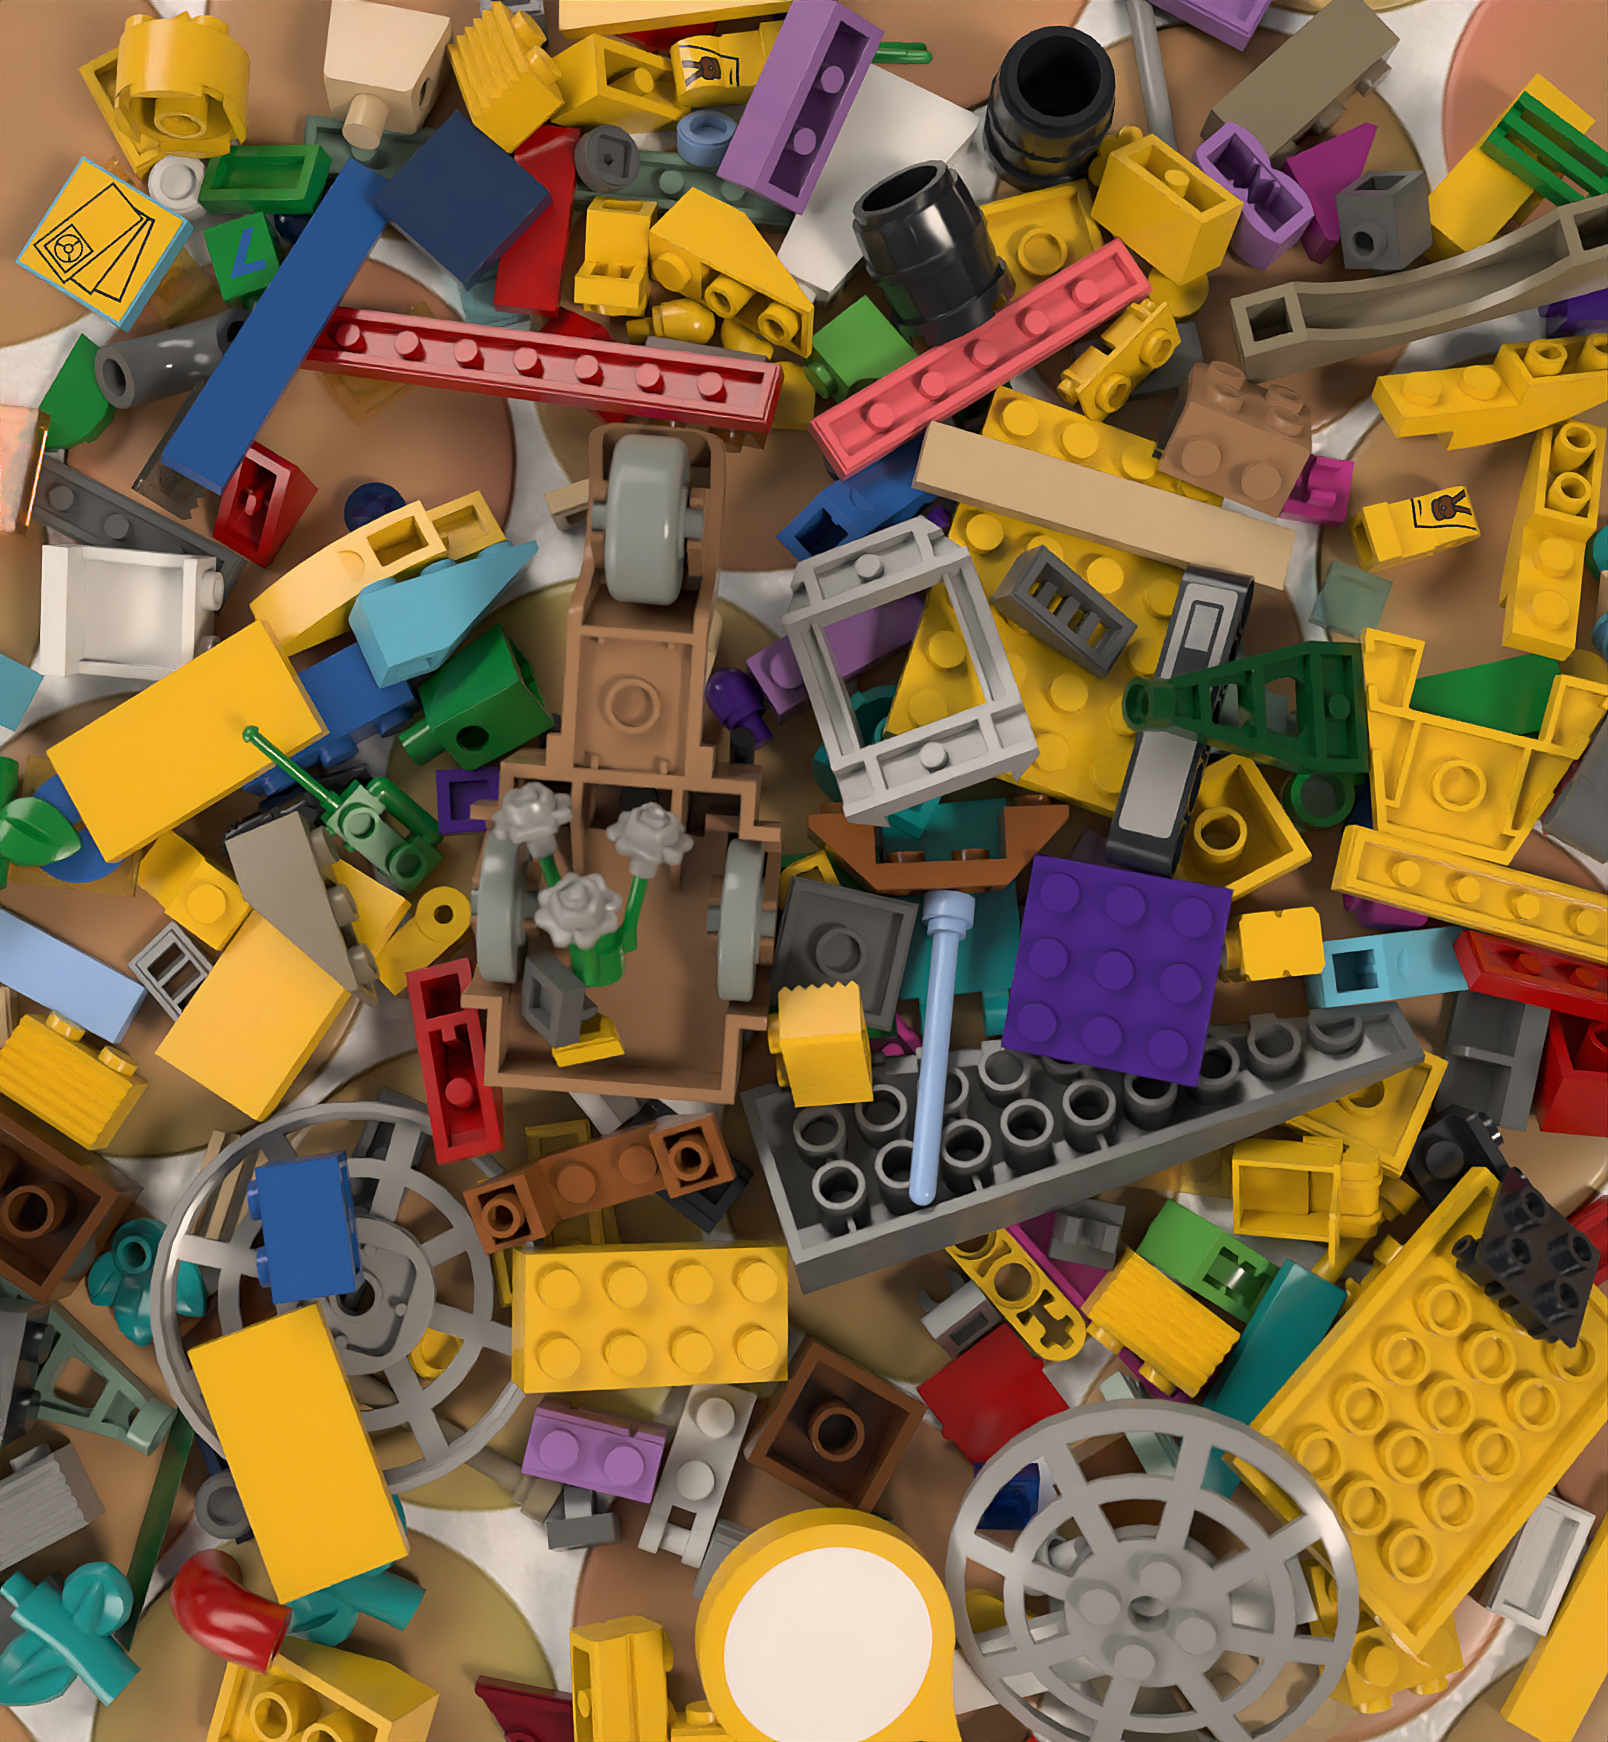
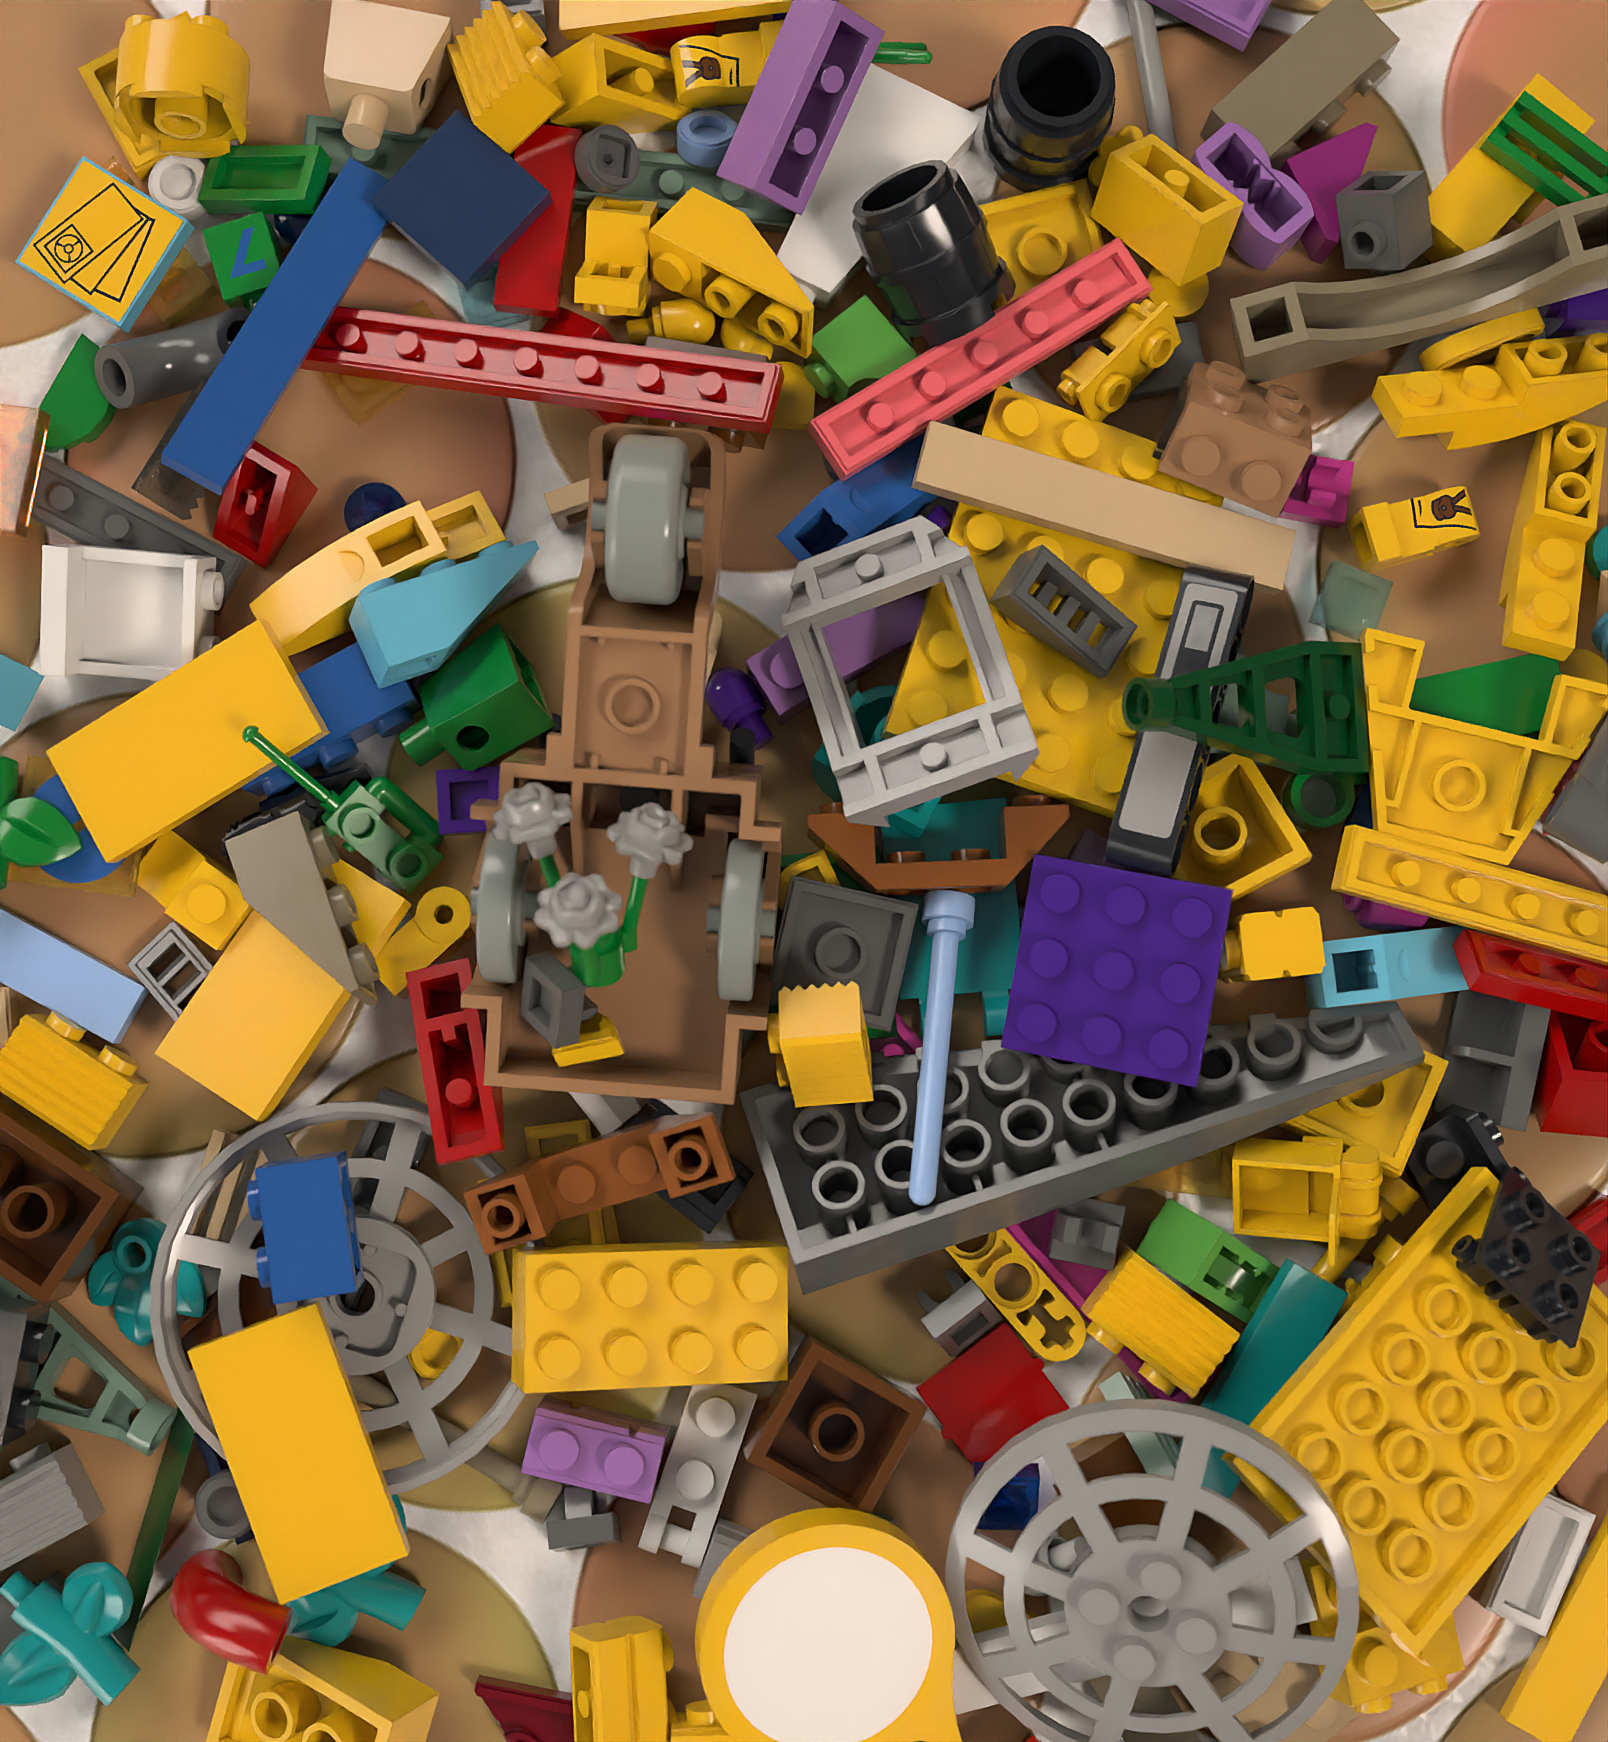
(1482, 341): none -> yellow tile

